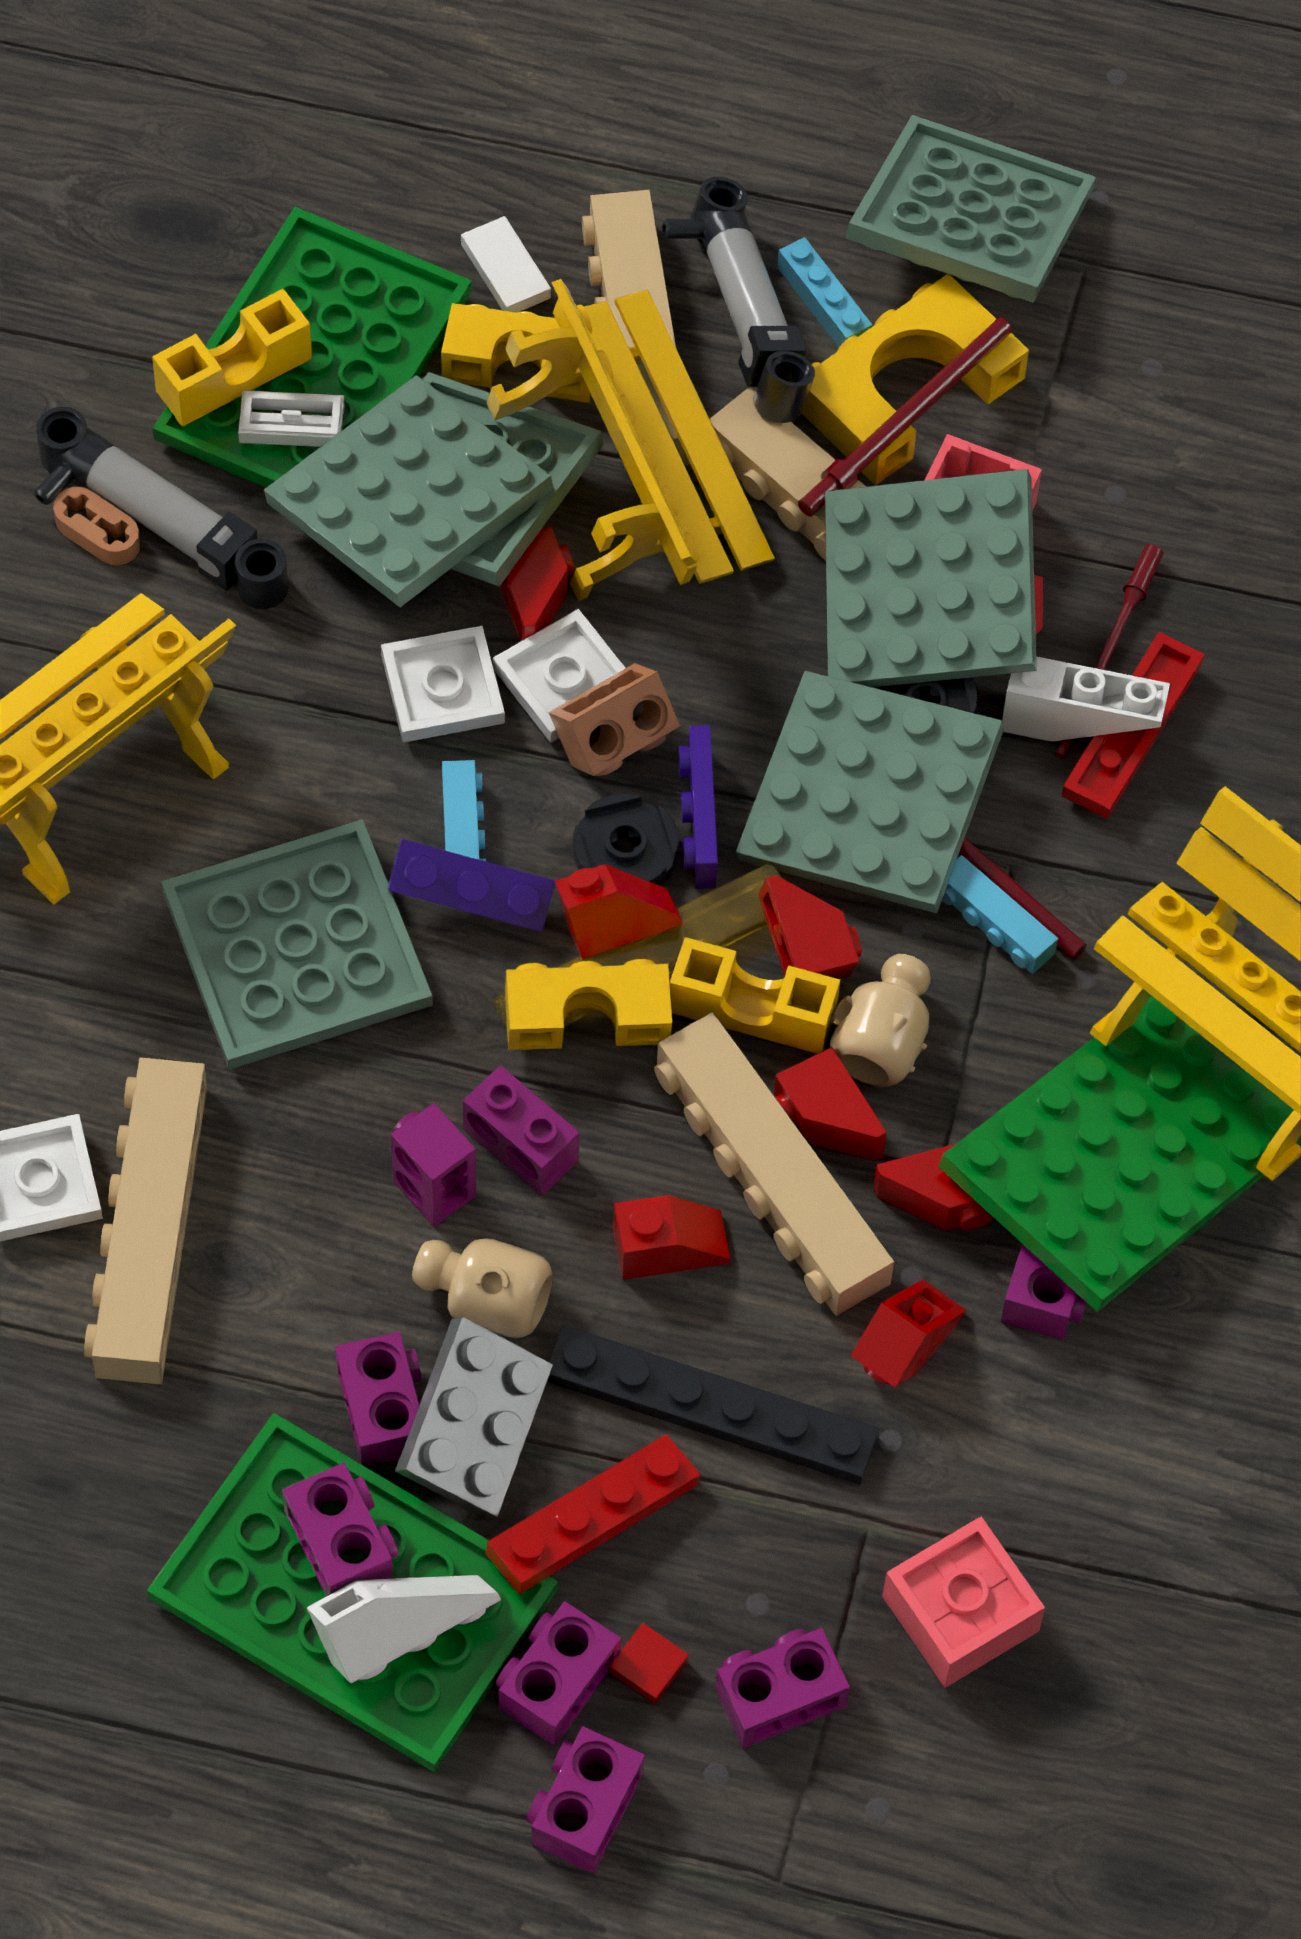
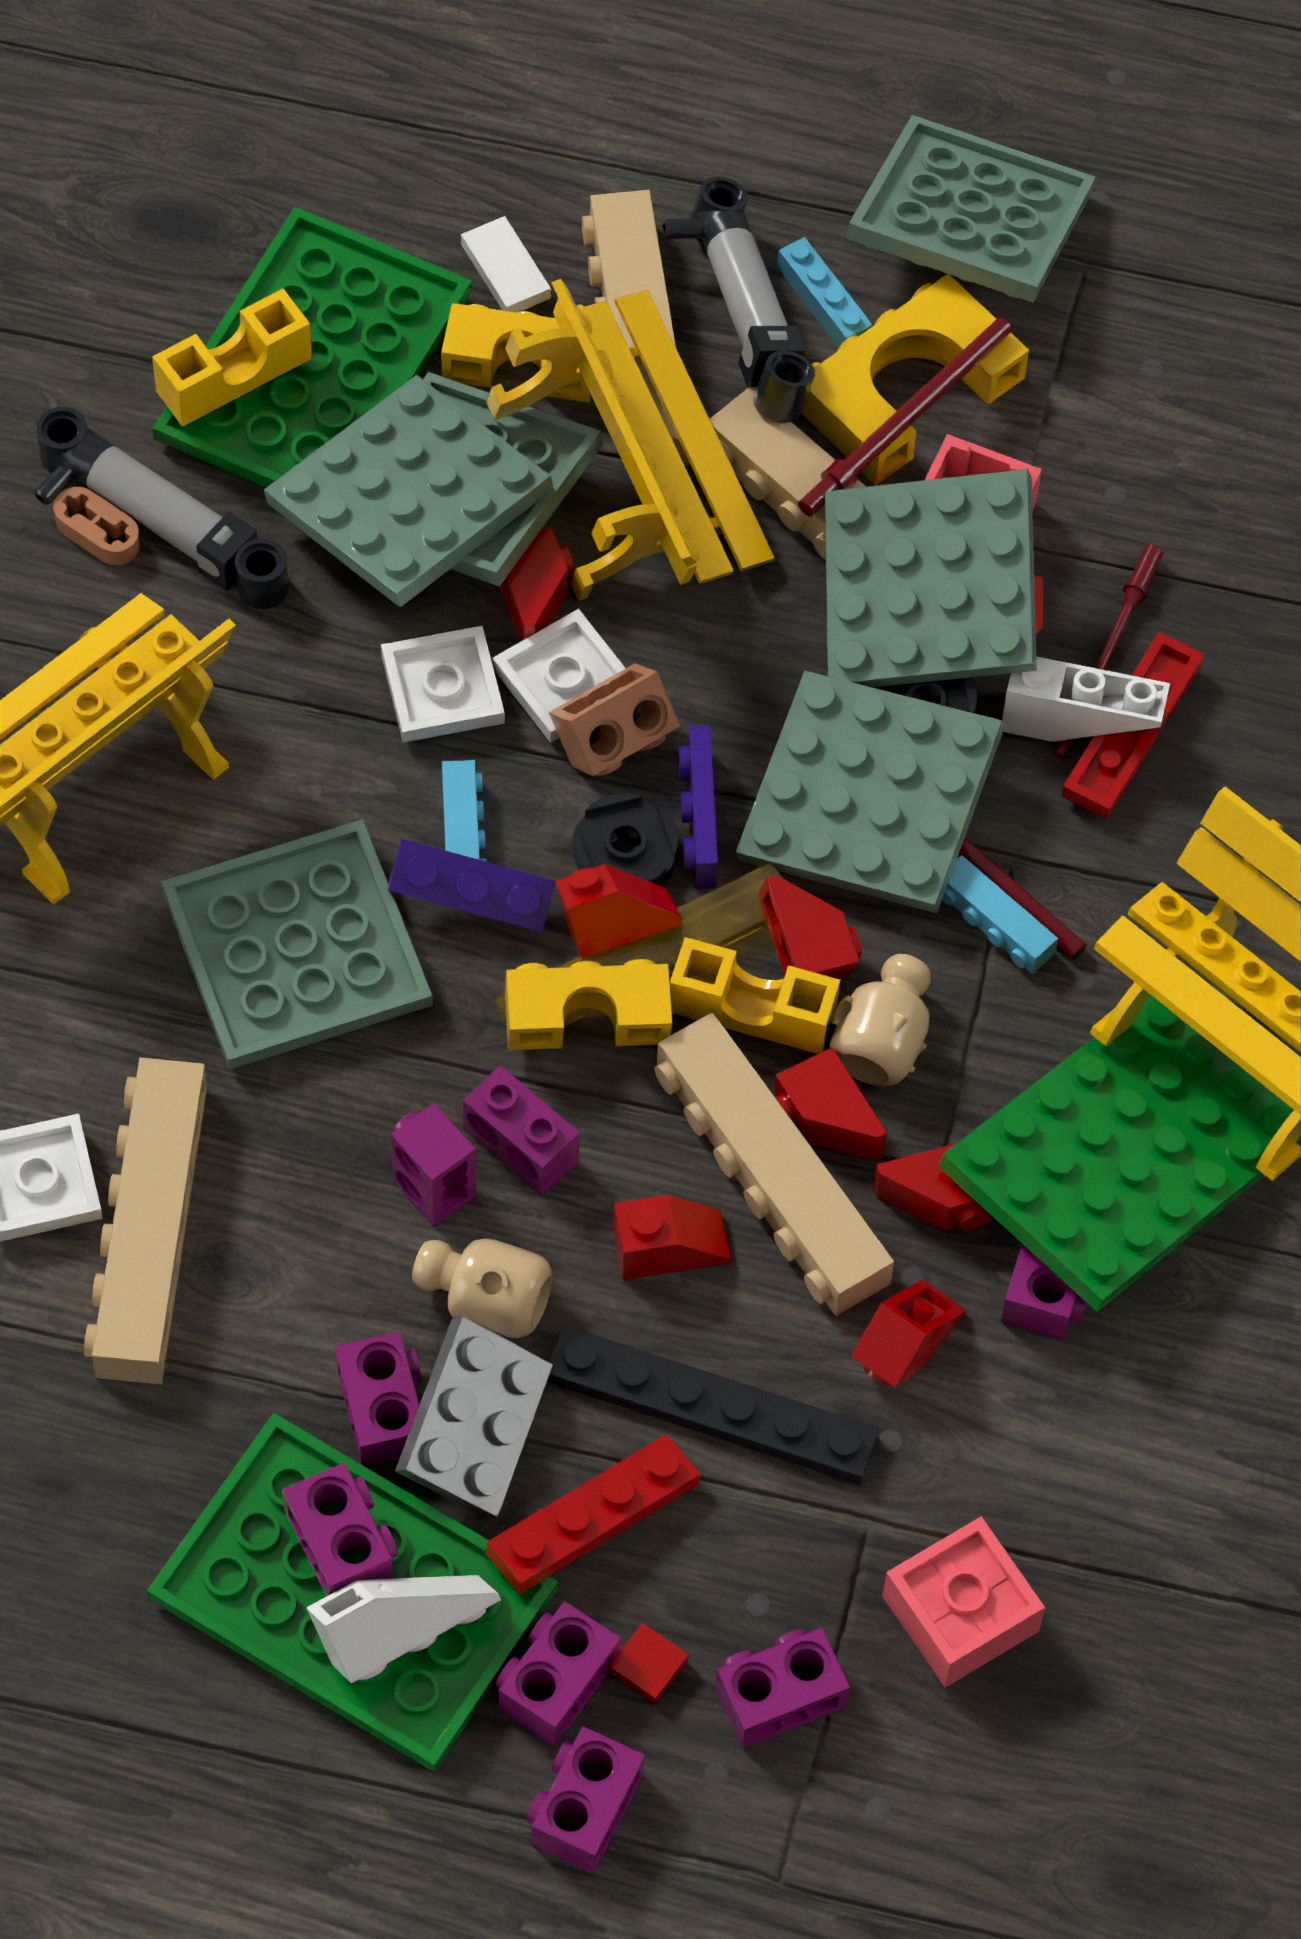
(290, 425): white tile -> none

